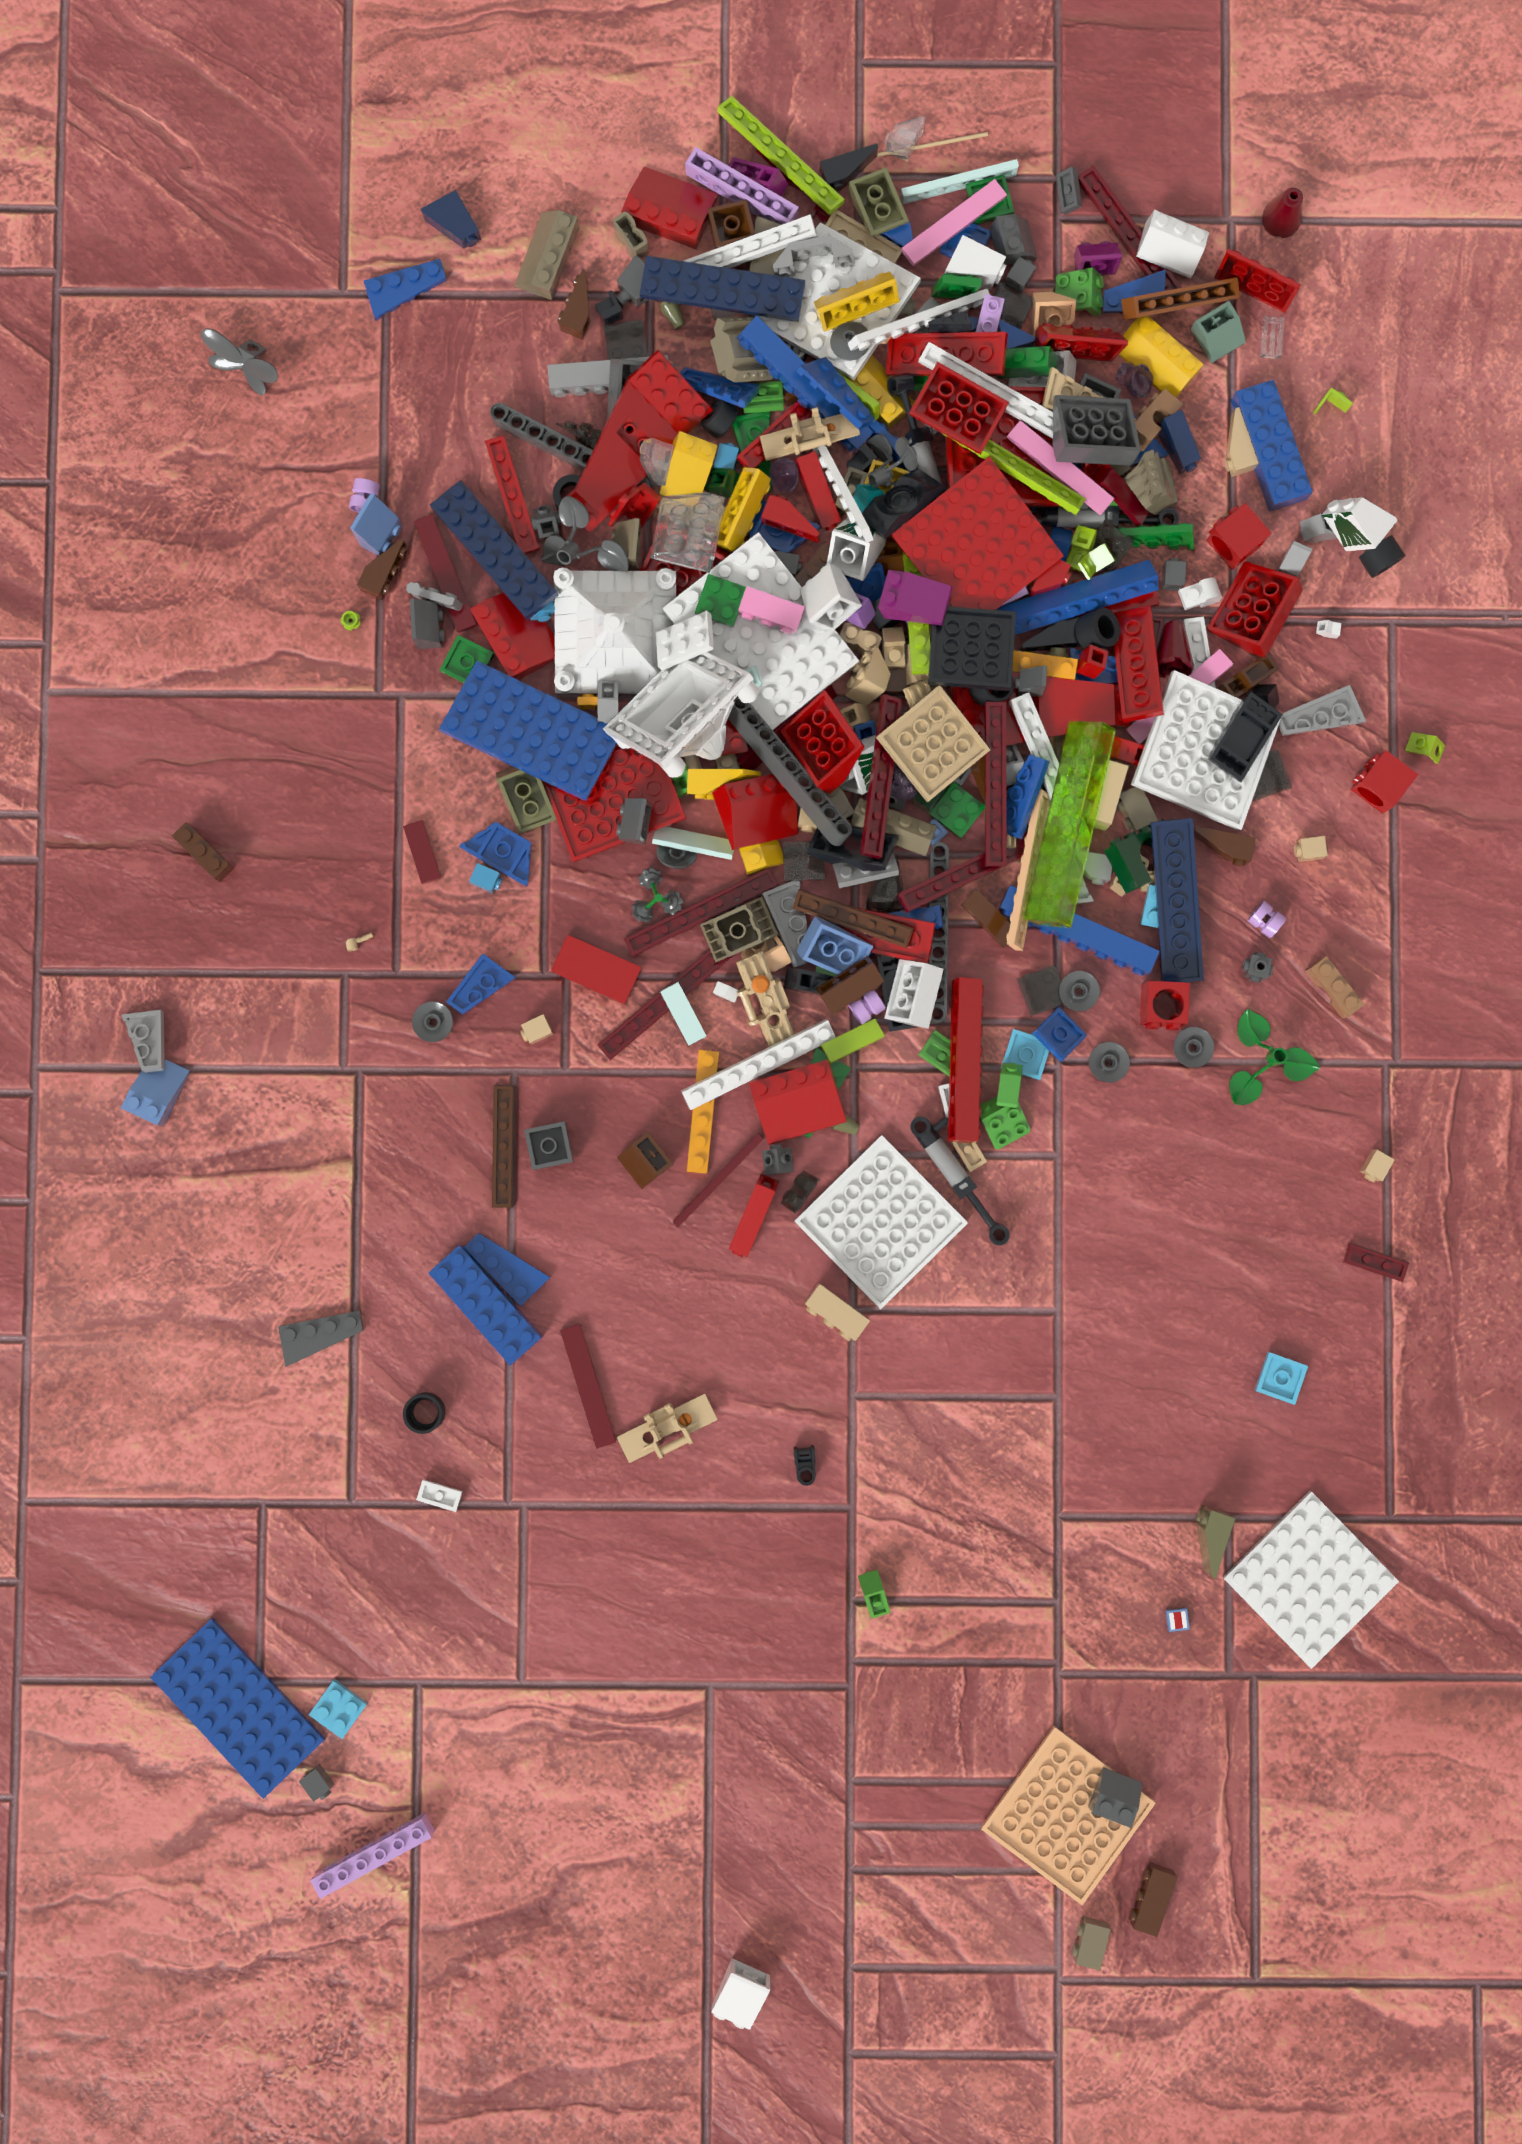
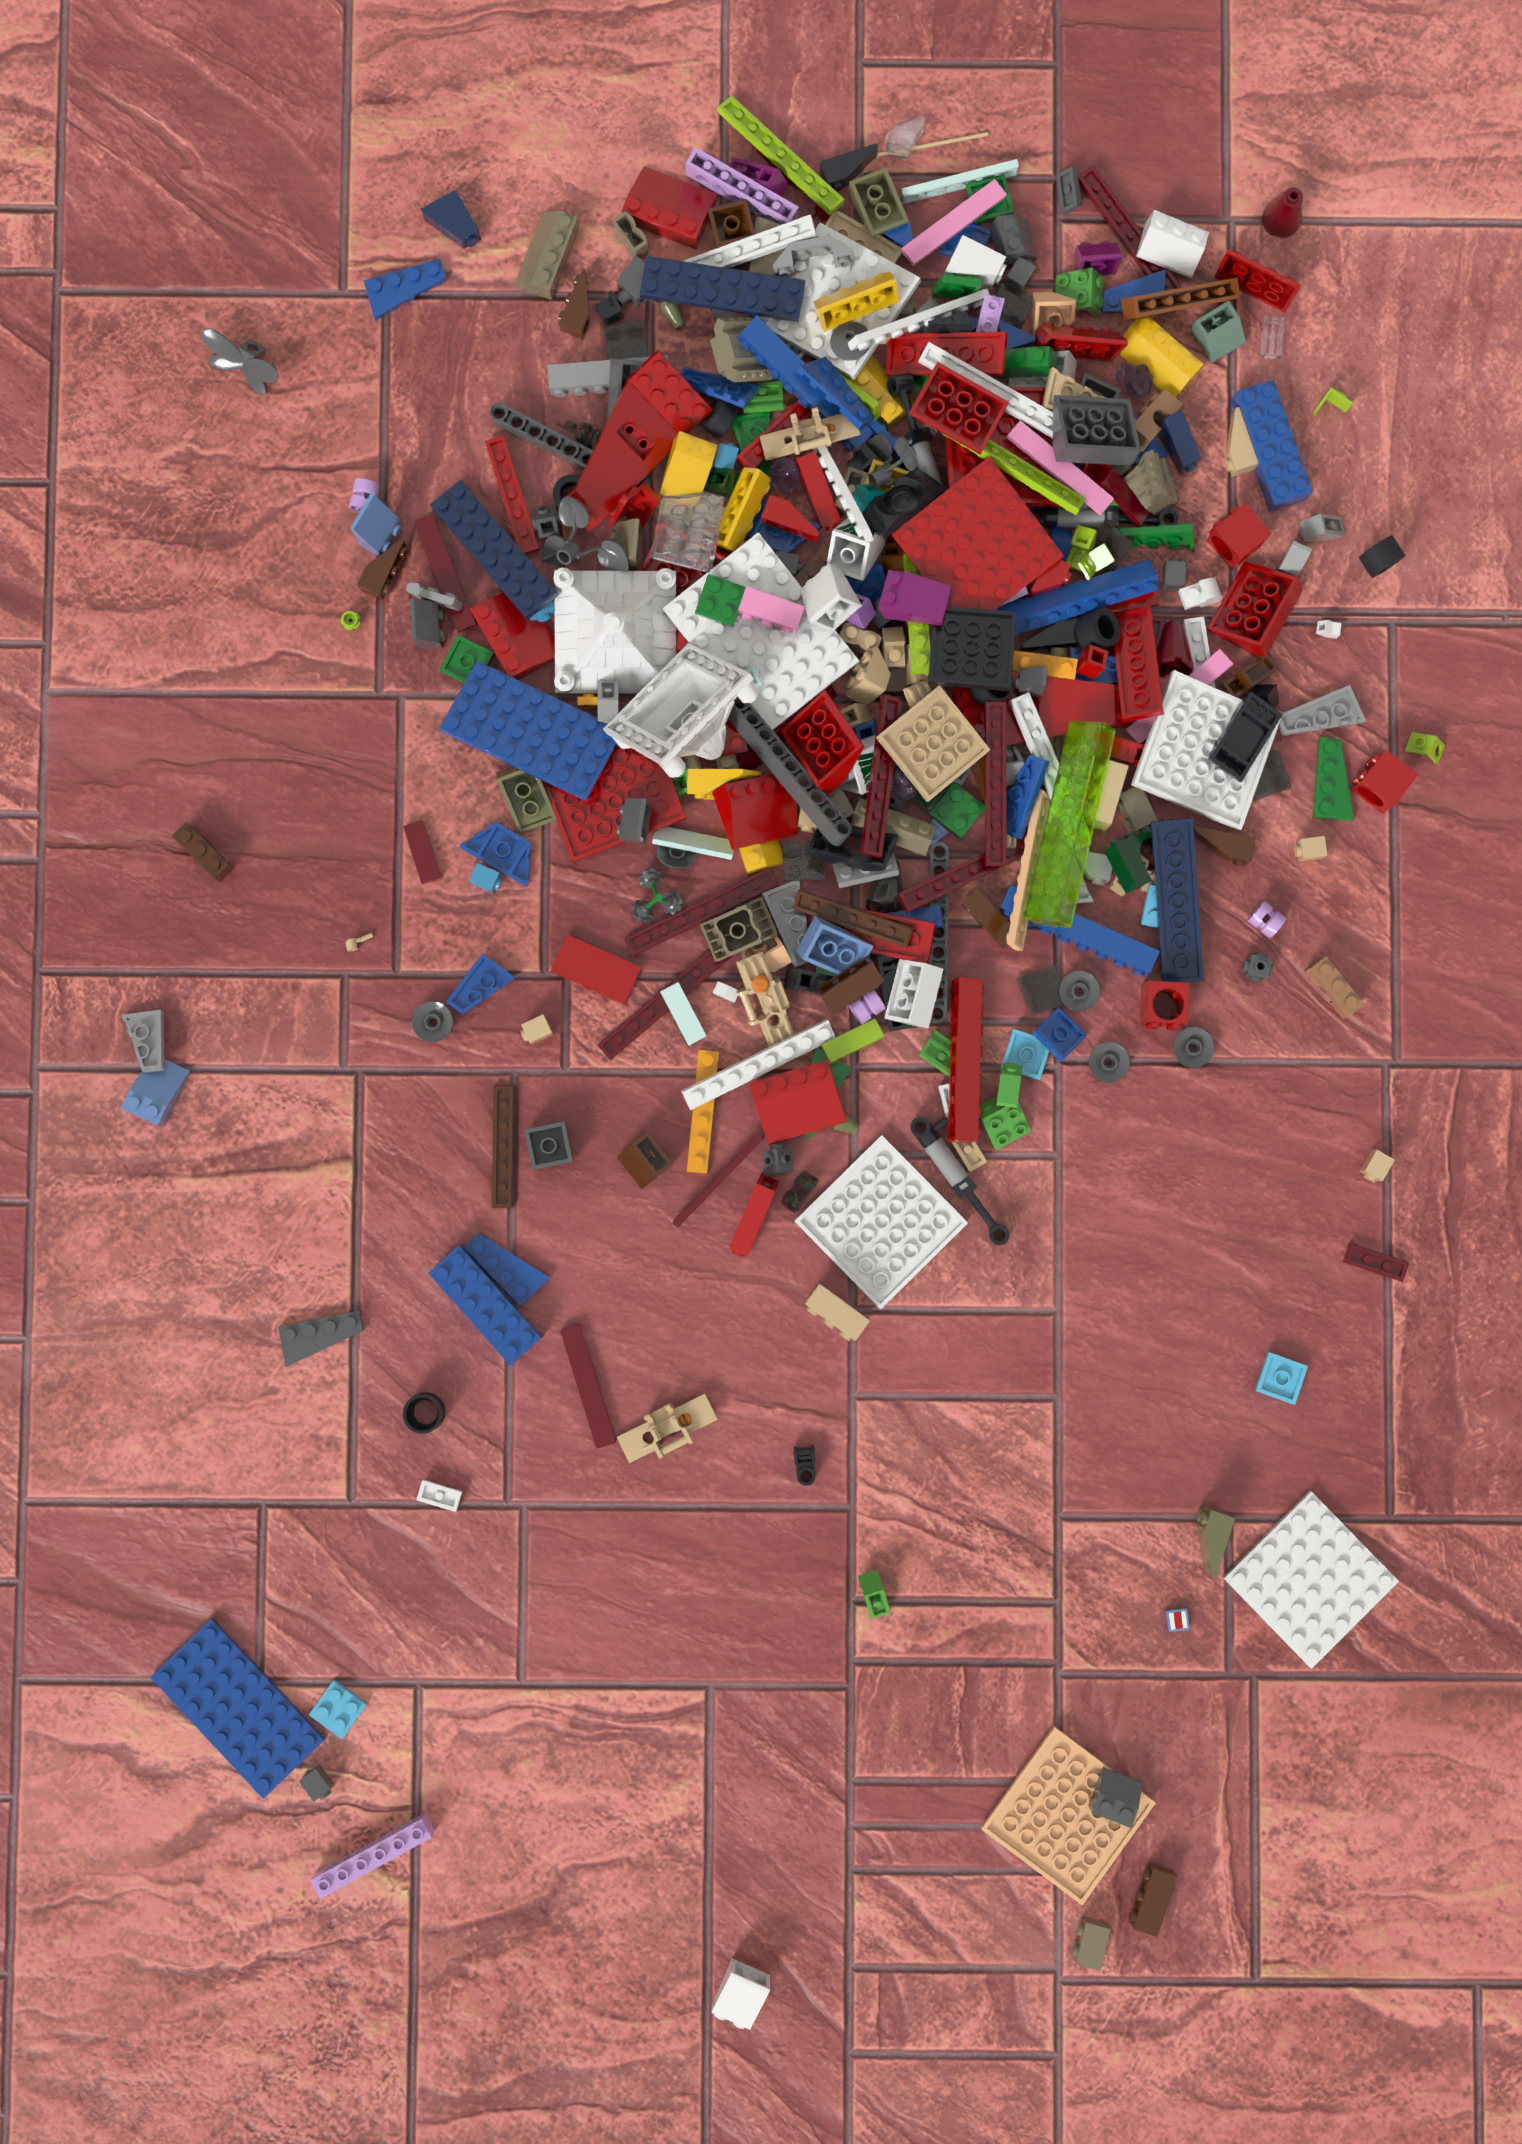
(656, 460): clear slope -> none
(684, 640): white plate -> none
(1297, 1062): green plant -> none
(1331, 788): none -> green wing
(1358, 523): white slope -> none

